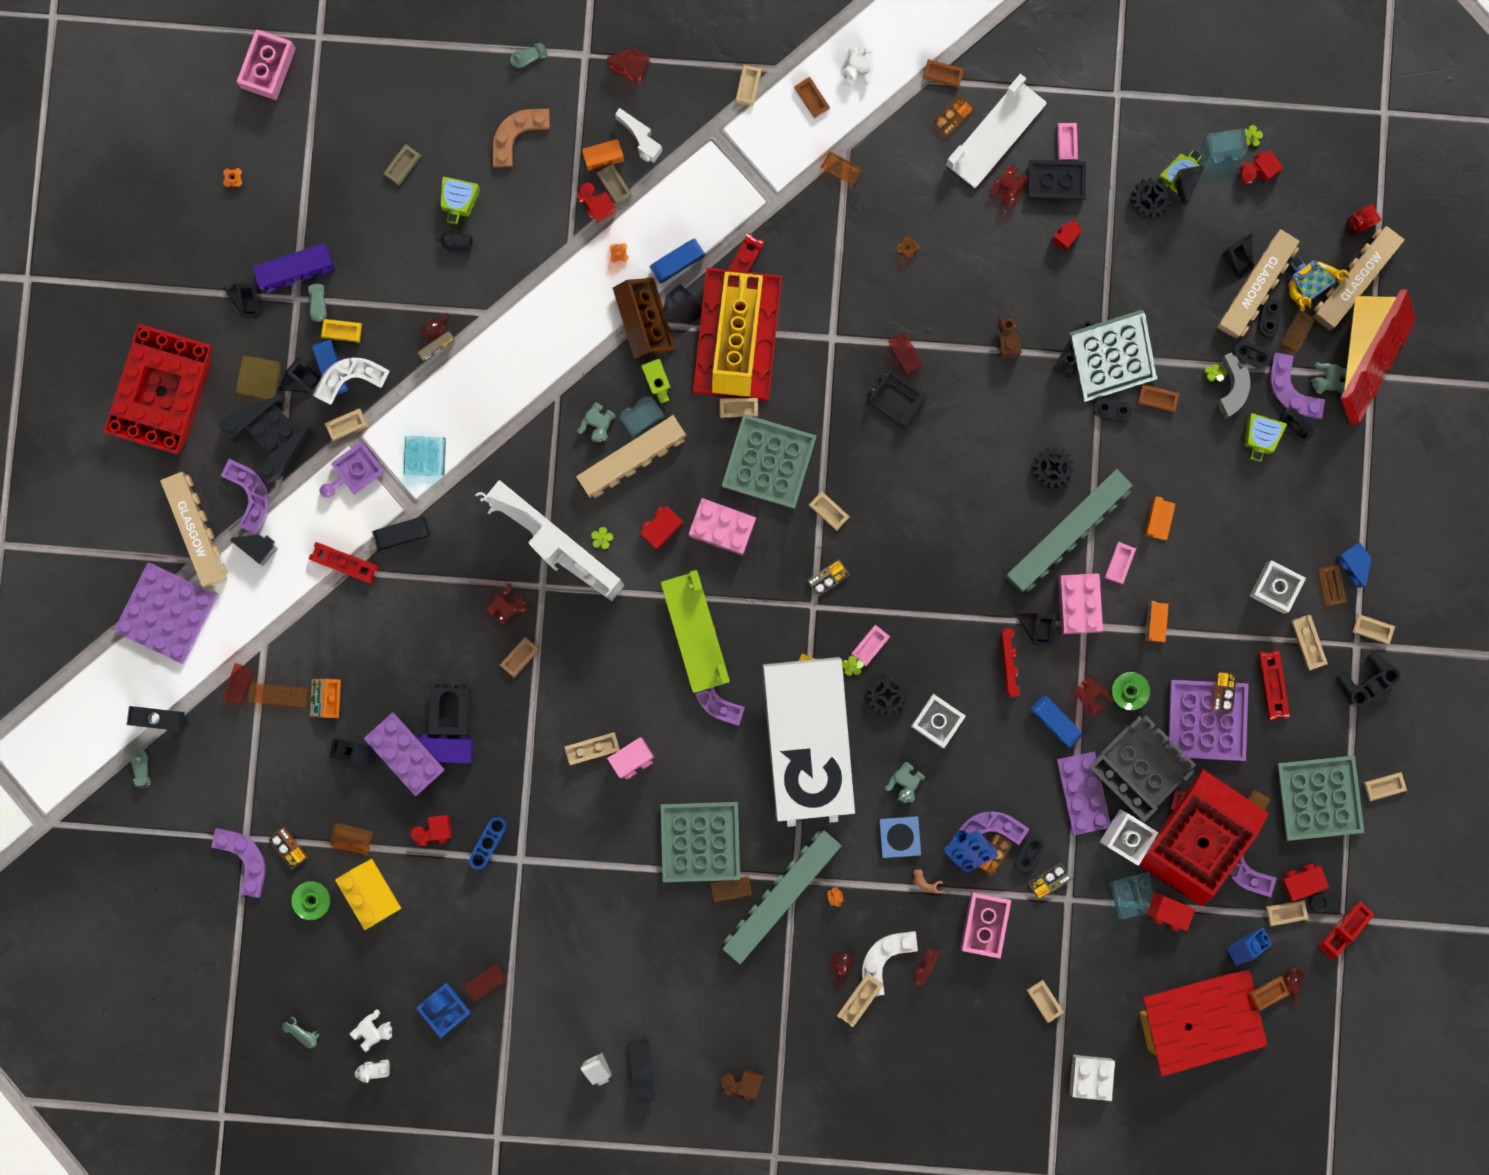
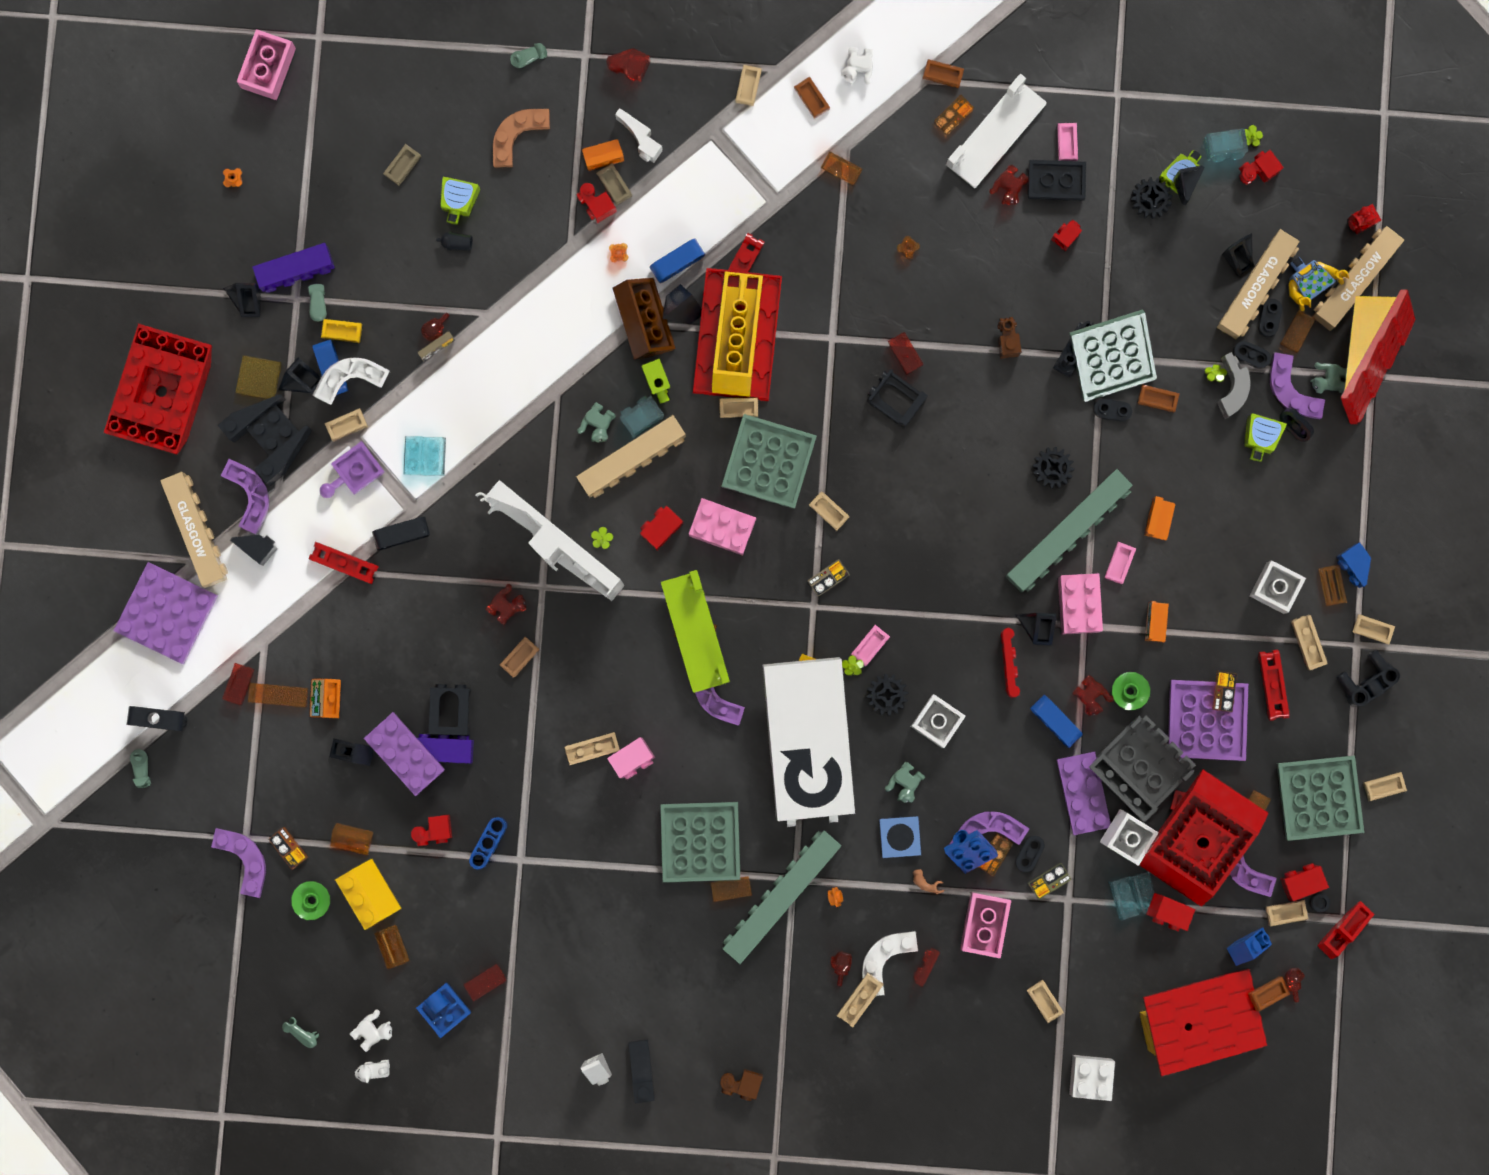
(391, 947): none -> clear orange slope

